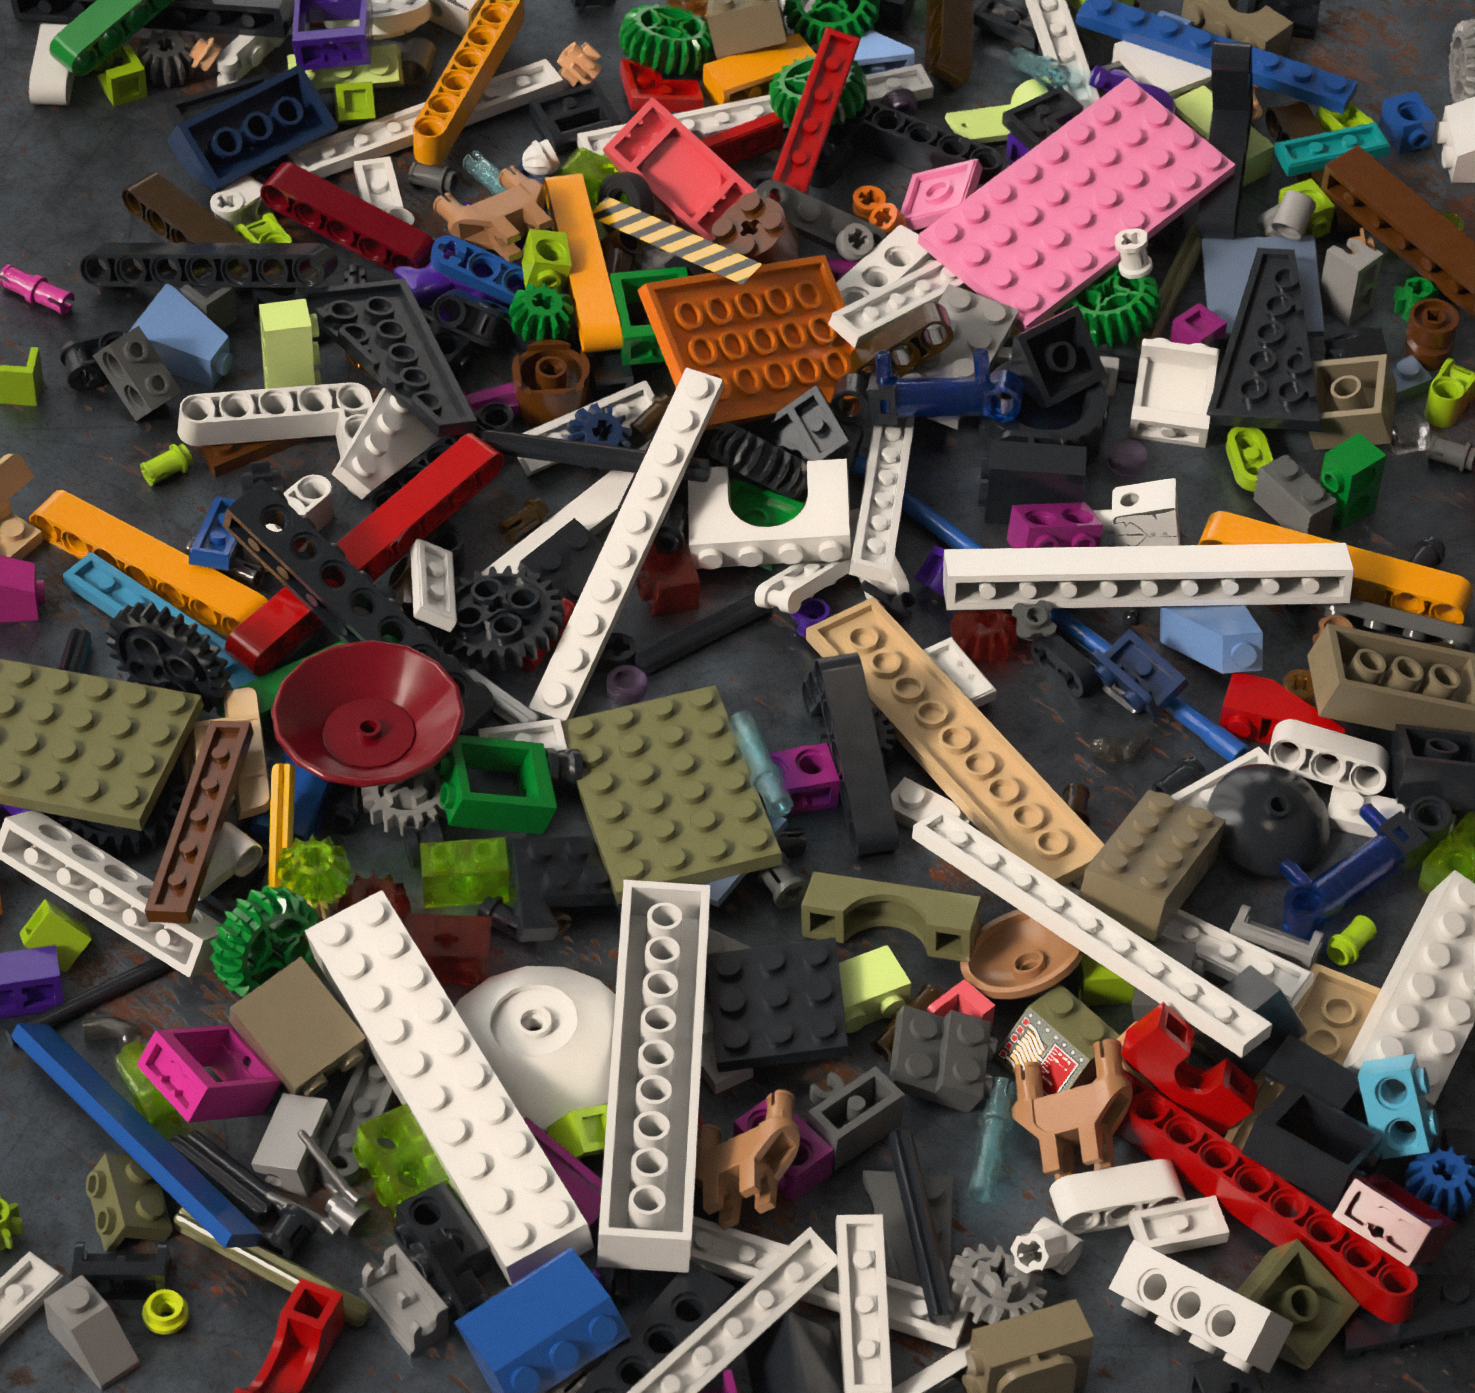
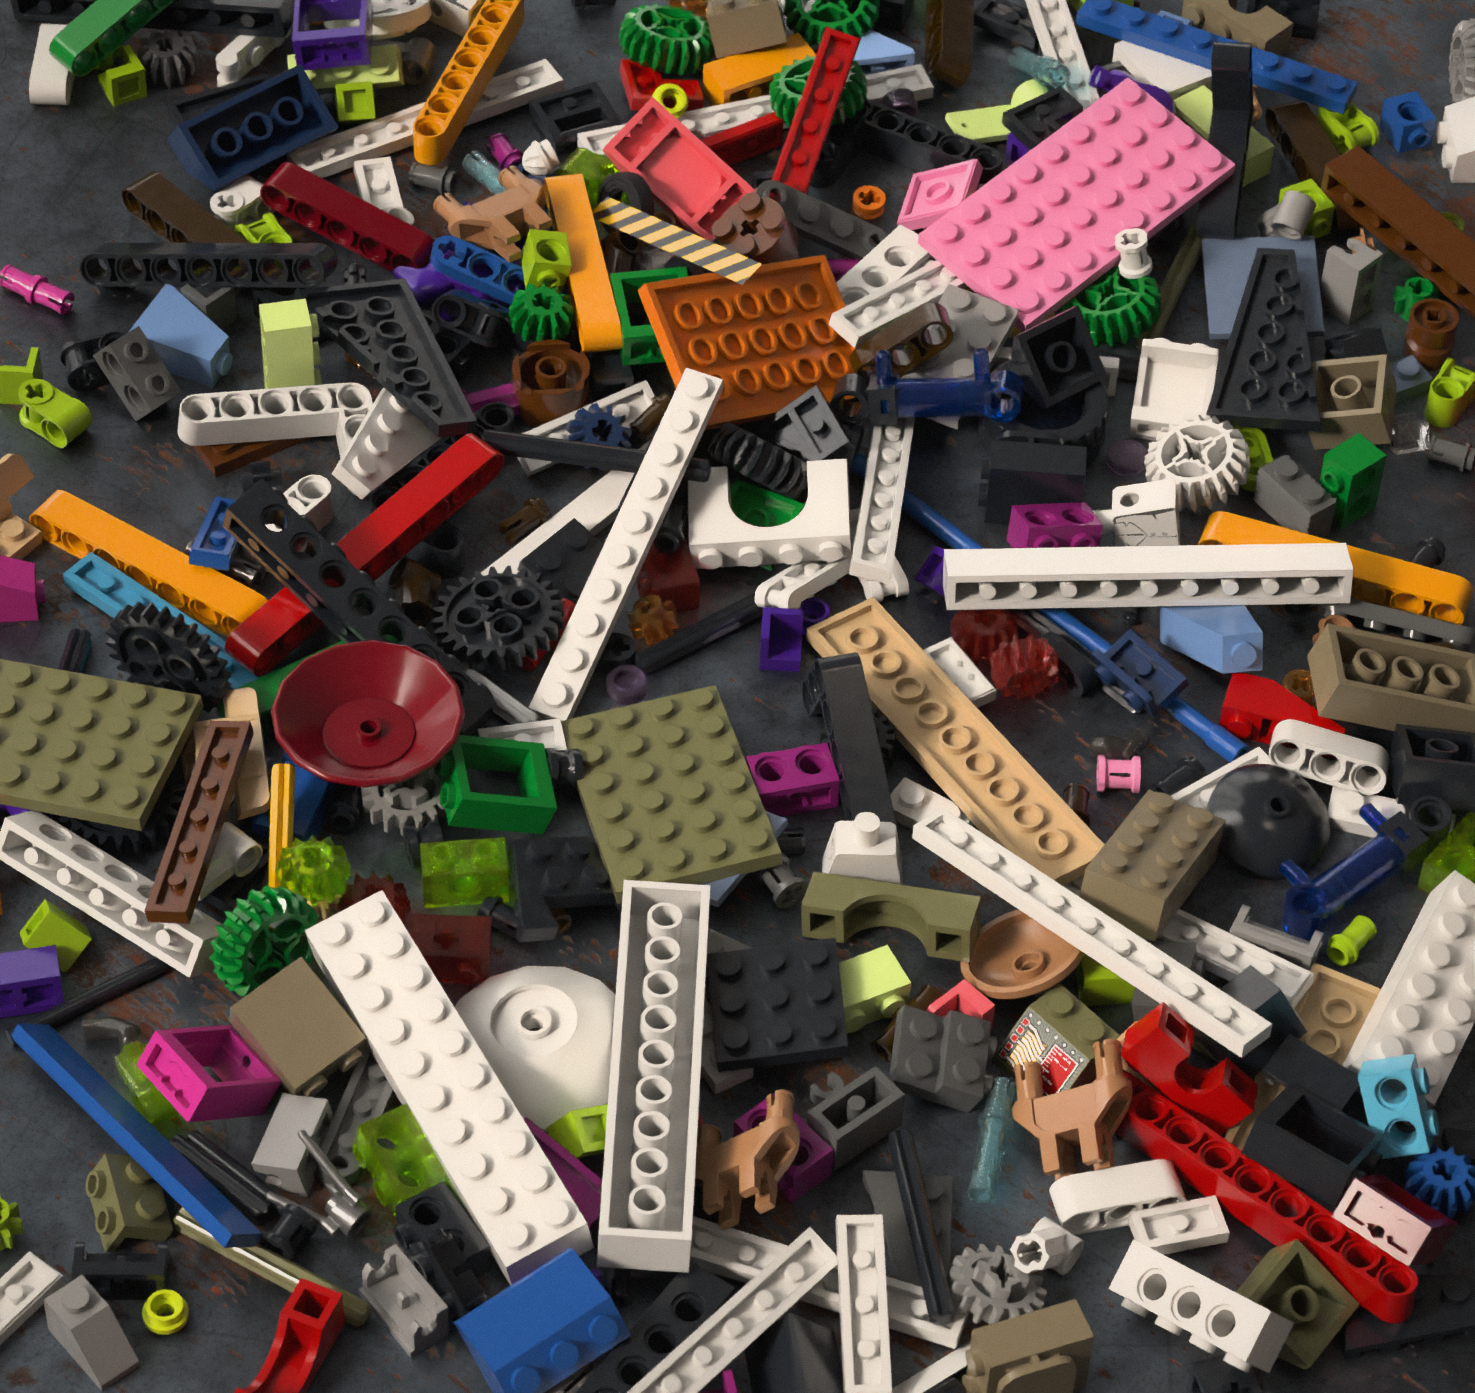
(52, 412): none -> lime piece
(166, 464): lime pin -> none
(204, 53): light nougat plate -> none
(433, 585): white tile -> none
(504, 151): none -> magenta pin
(579, 64): light nougat gear -> none
(652, 619): none -> clear orange gear
(676, 94): none -> neon yellow plate
(765, 774): clear light blue pin -> none
(781, 639): none -> dark purple panel
(863, 235): light grey bush -> none
(864, 850): none -> white torso
(886, 212): orange bush -> none
(896, 605): black hand -> none
(1024, 667): none -> clear red gear
(1032, 630): dark grey plate -> none
(1108, 766): none -> bright pink bush
(1197, 326): magenta panel -> none
(1203, 457): none -> white gear
(1315, 151): teal tile -> none

